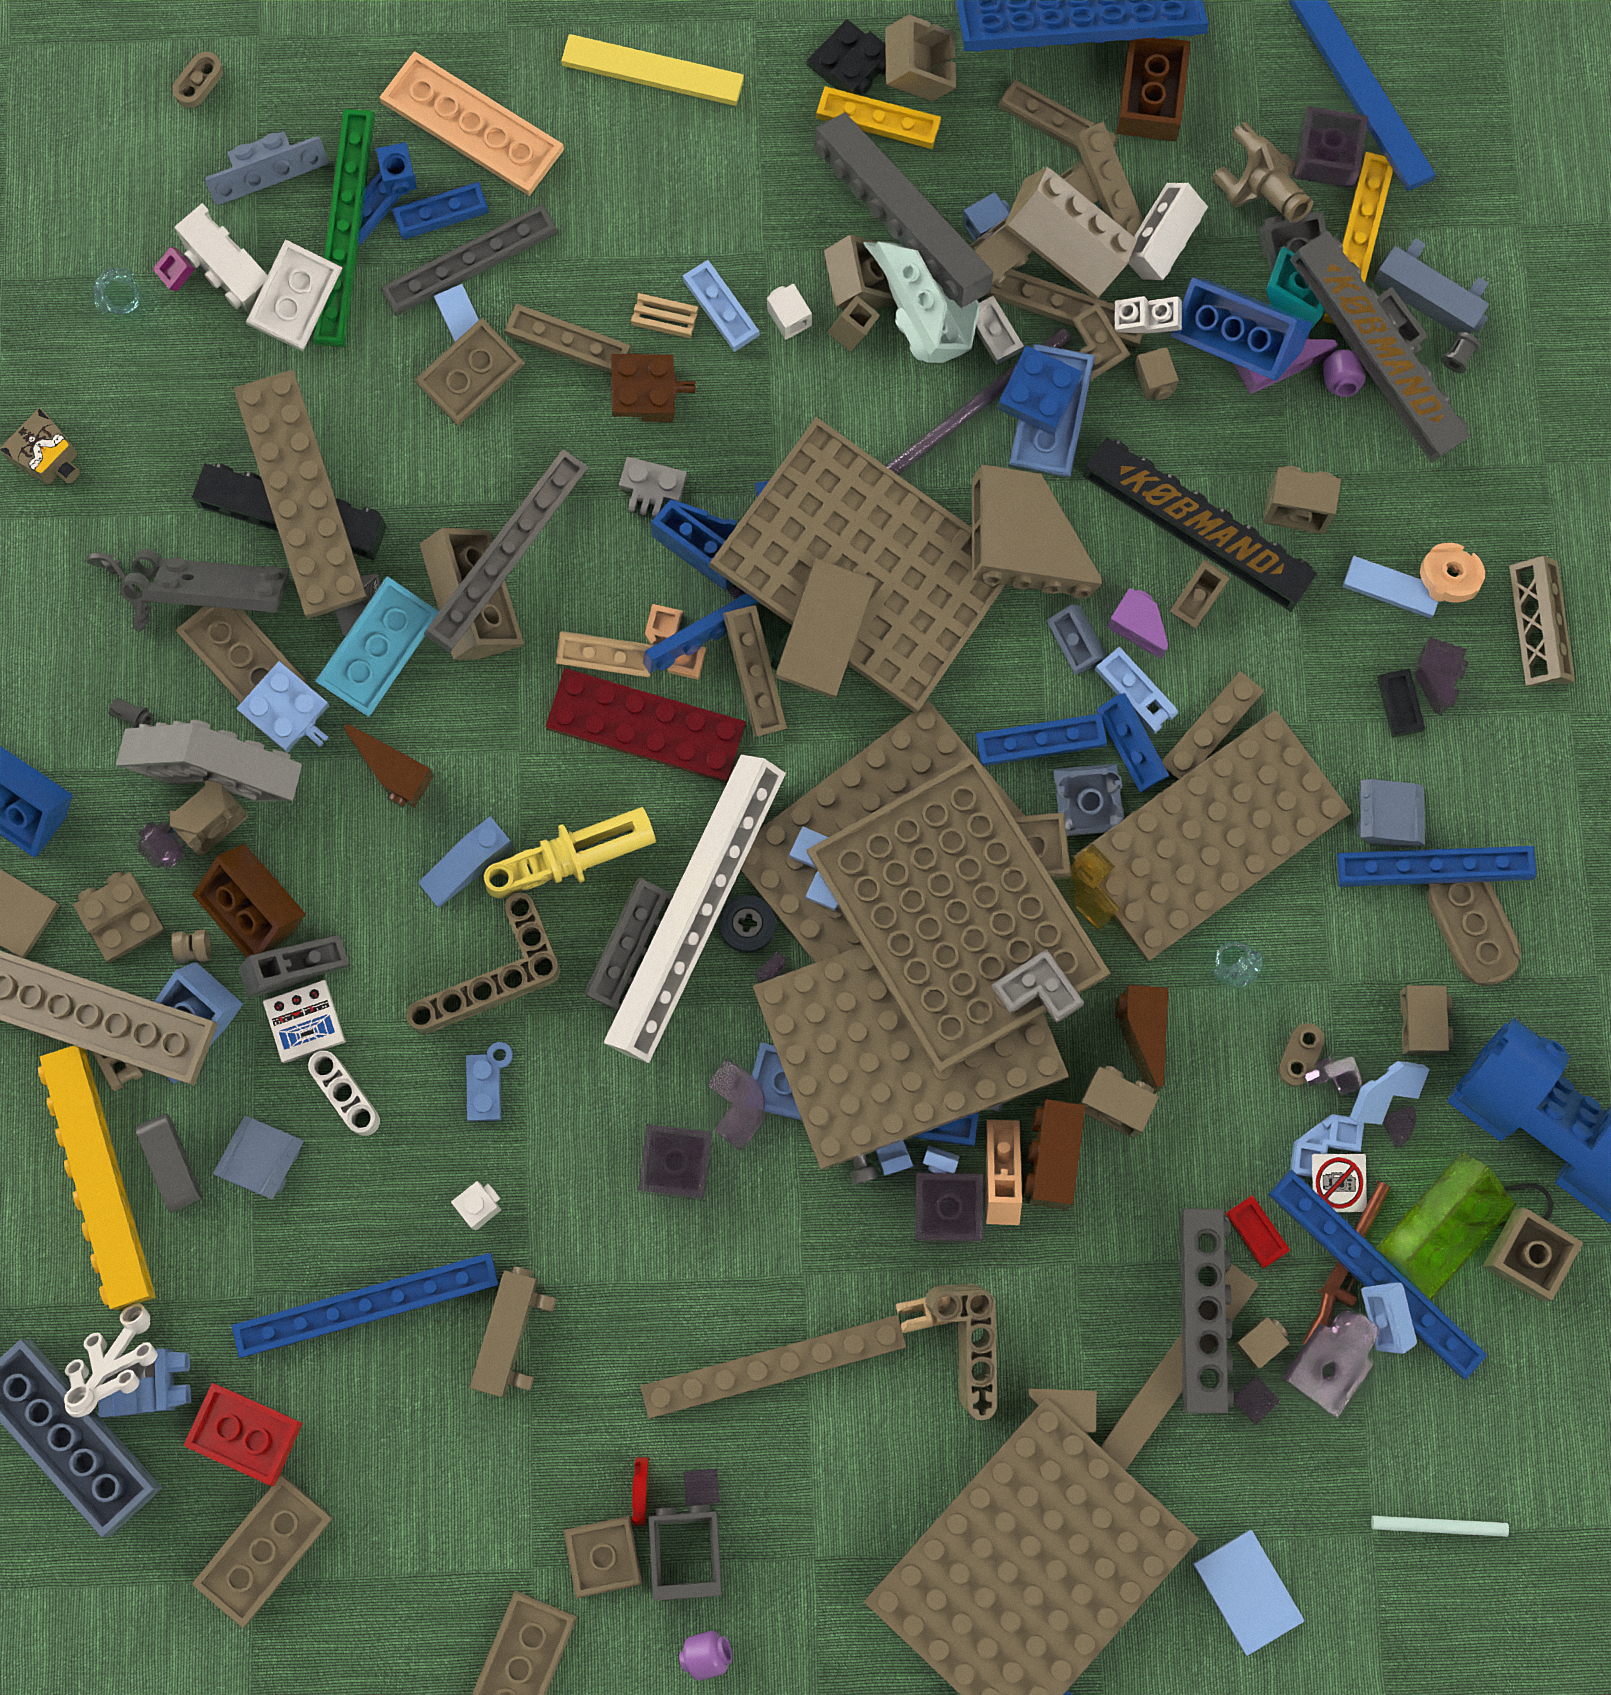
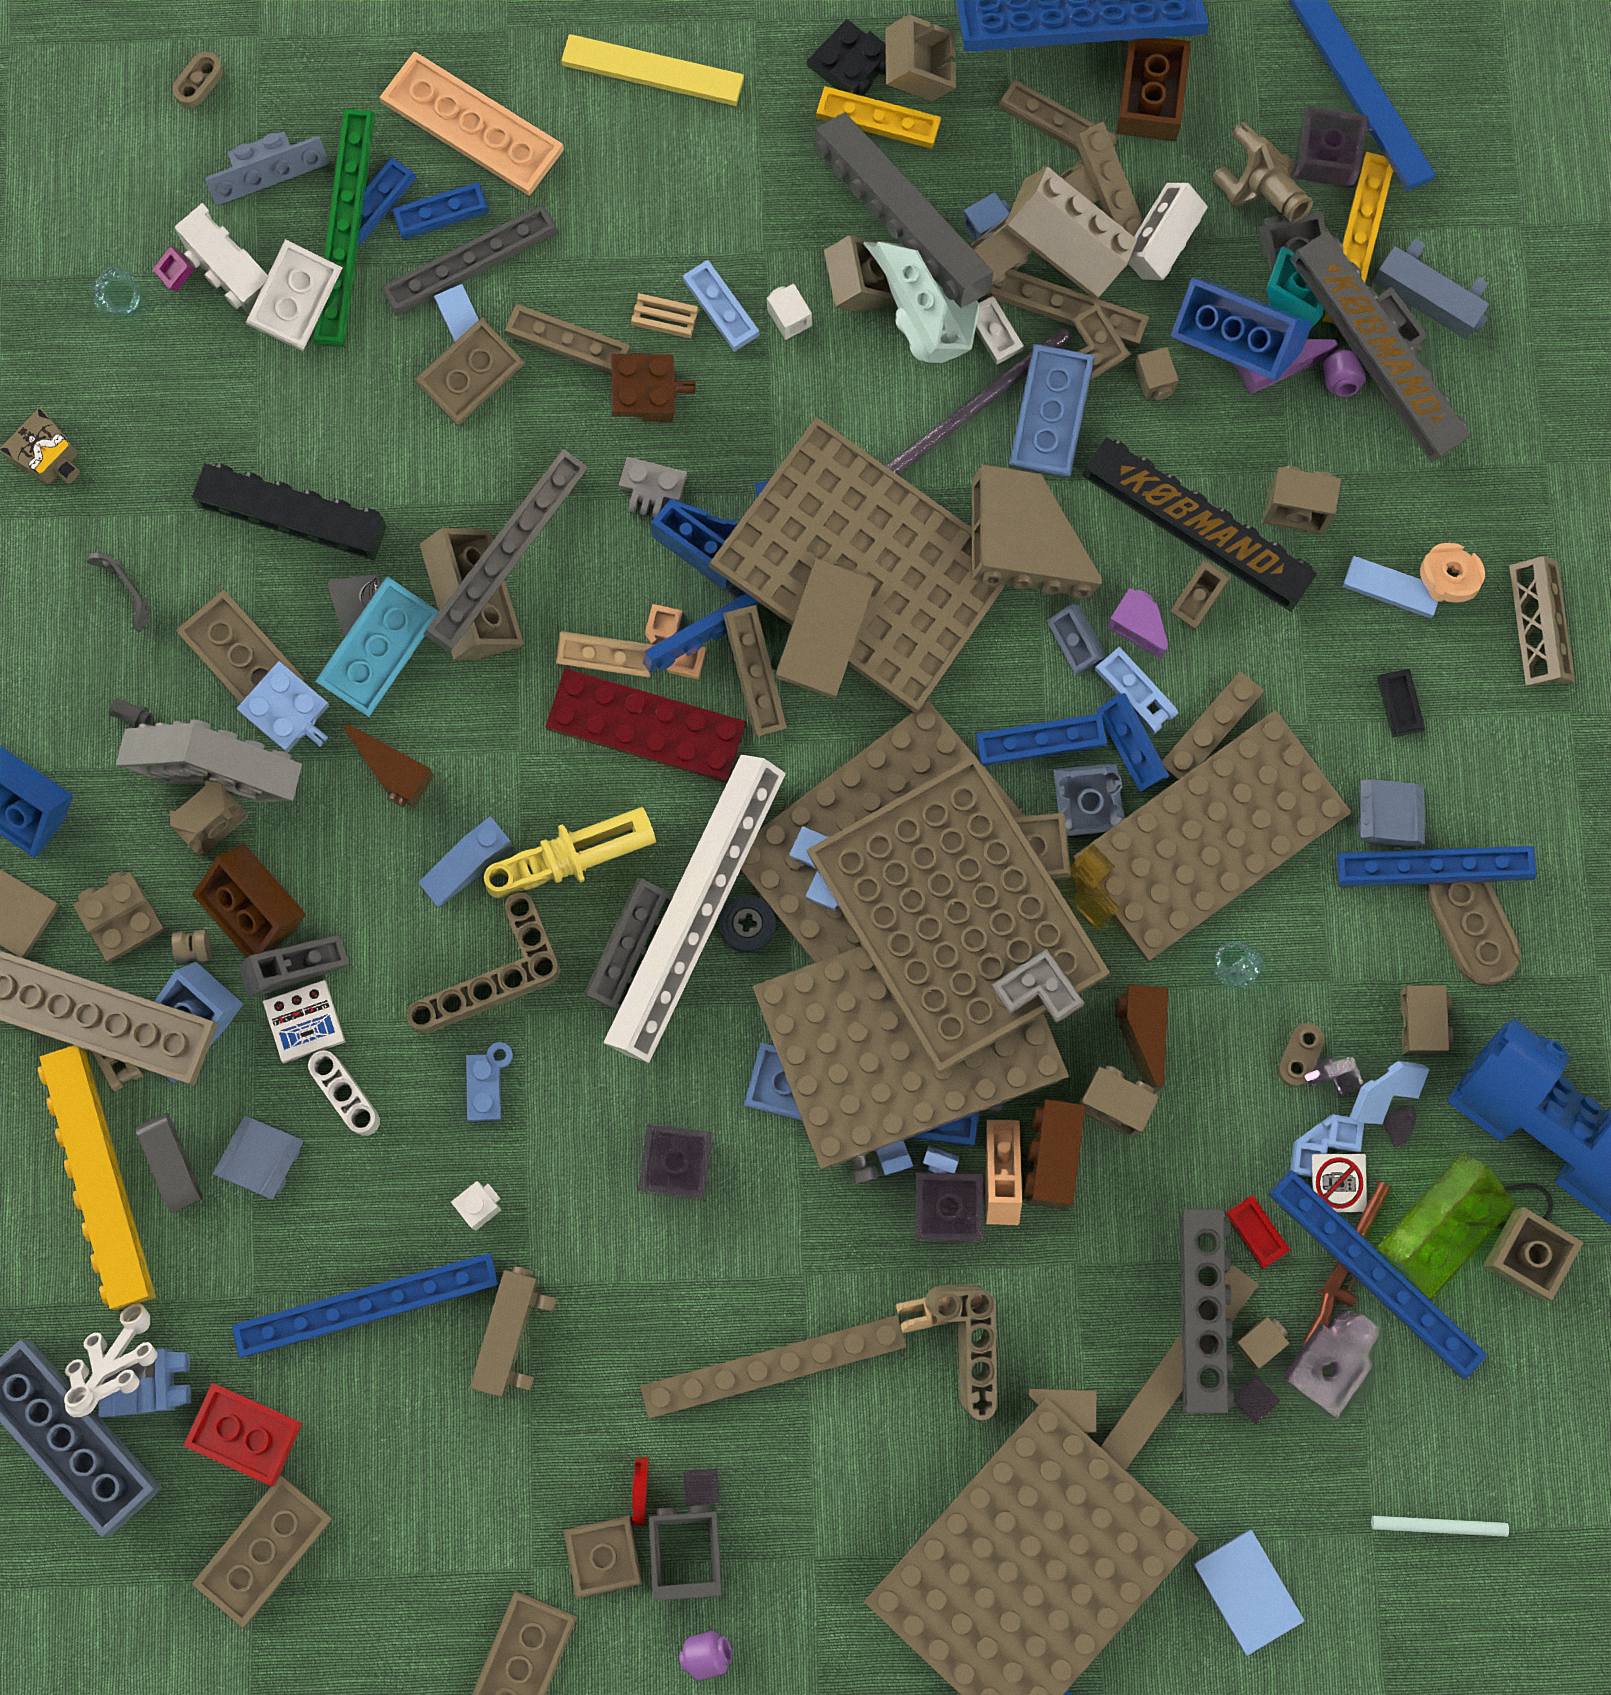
(161, 845): clear purple head -> none
(205, 583): dark grey hinge -> none
(300, 494): dark tan plate -> none
(393, 158): blue brick -> none
(747, 1103): clear purple plate -> none
(771, 968): tile -> none
(853, 323): dark tan brick -> none
(1040, 390): blue brick -> none
(1146, 316): white slope -> none
(1389, 1310): light blue slope -> none
(1438, 672): clear purple slope -> none
(1461, 352): dark grey bush -> none

